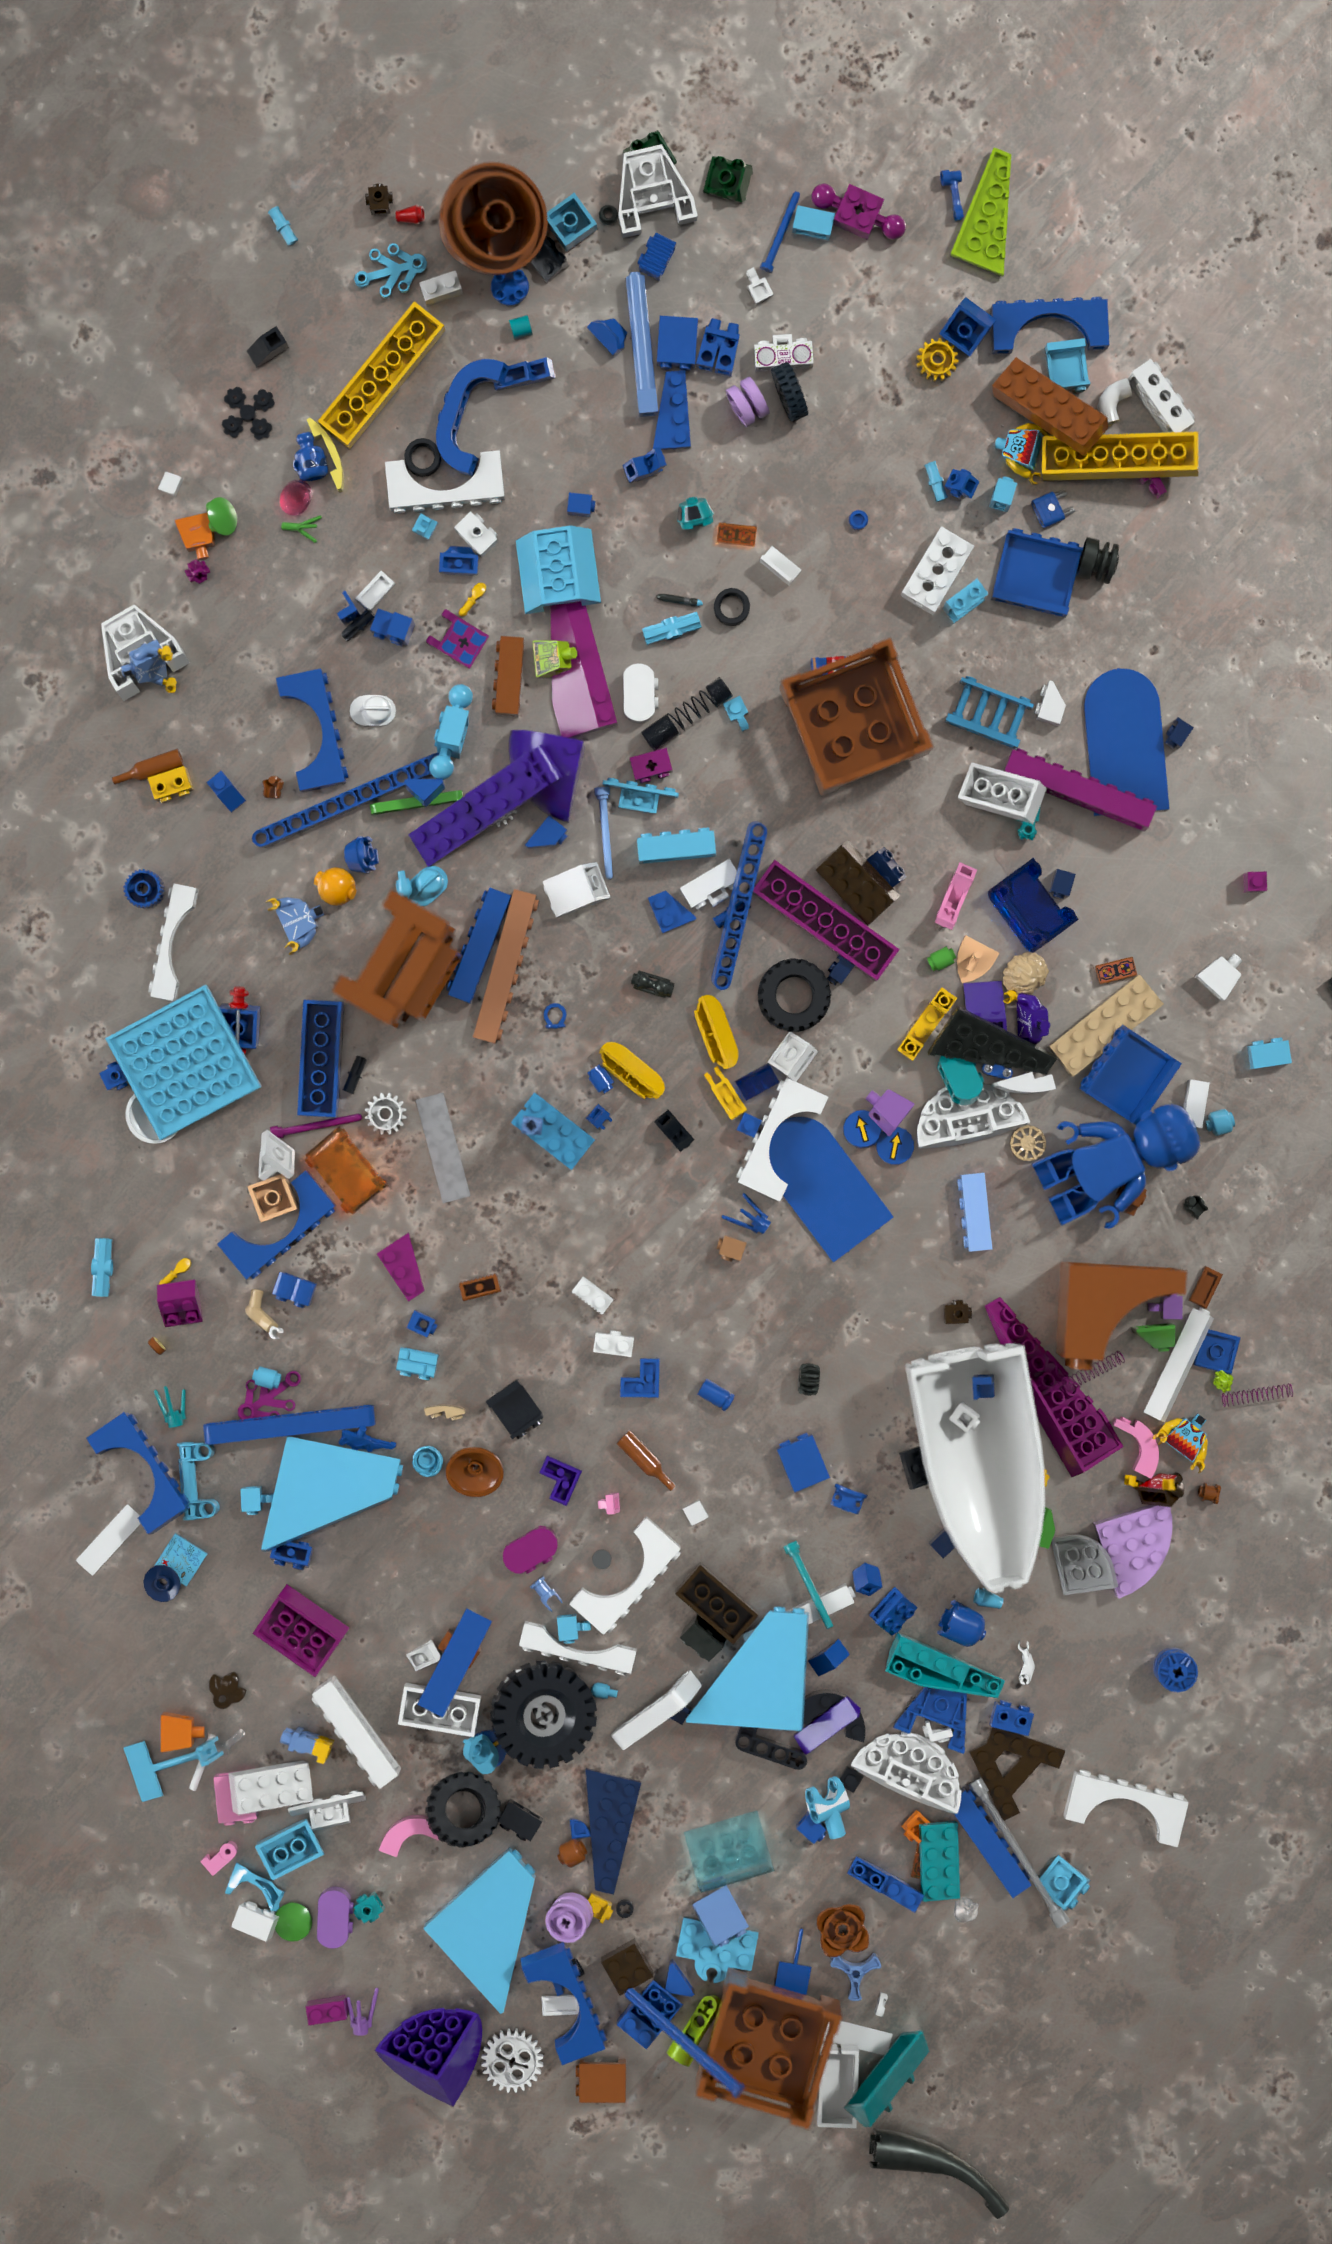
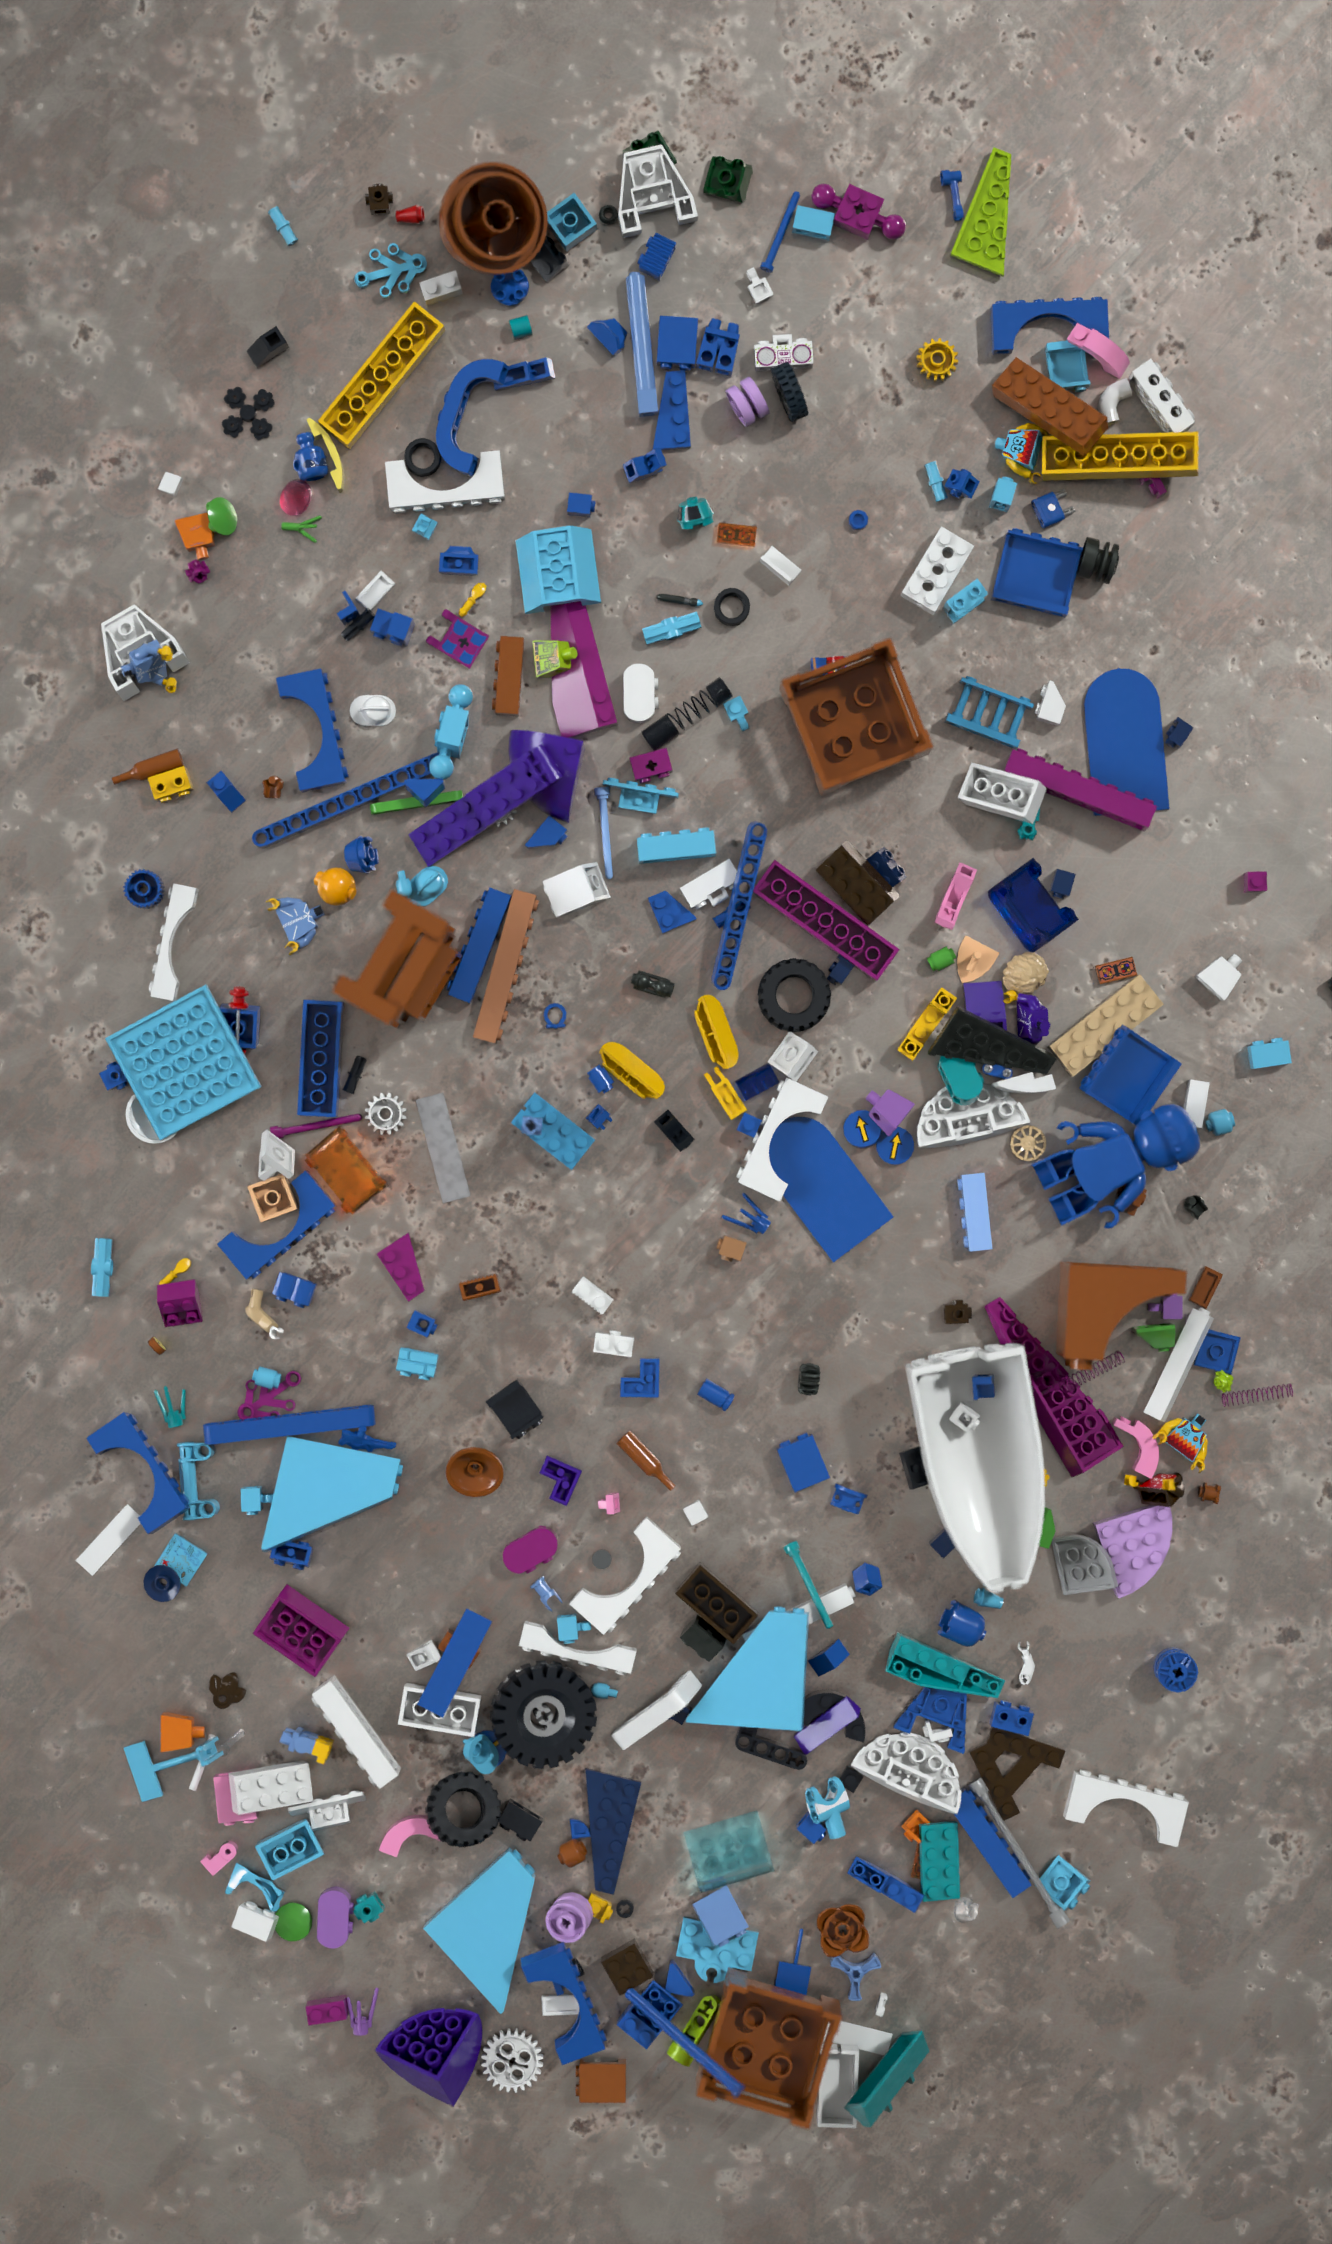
(427, 1461): medium azure hair -> none
(451, 1411): tan slope -> none
(476, 534): white brick -> none
(893, 1611): blue bracket -> none
(909, 2153): pearl dark grey brick -> none
(967, 326): blue brick -> none
(1102, 348): none -> bright pink arch

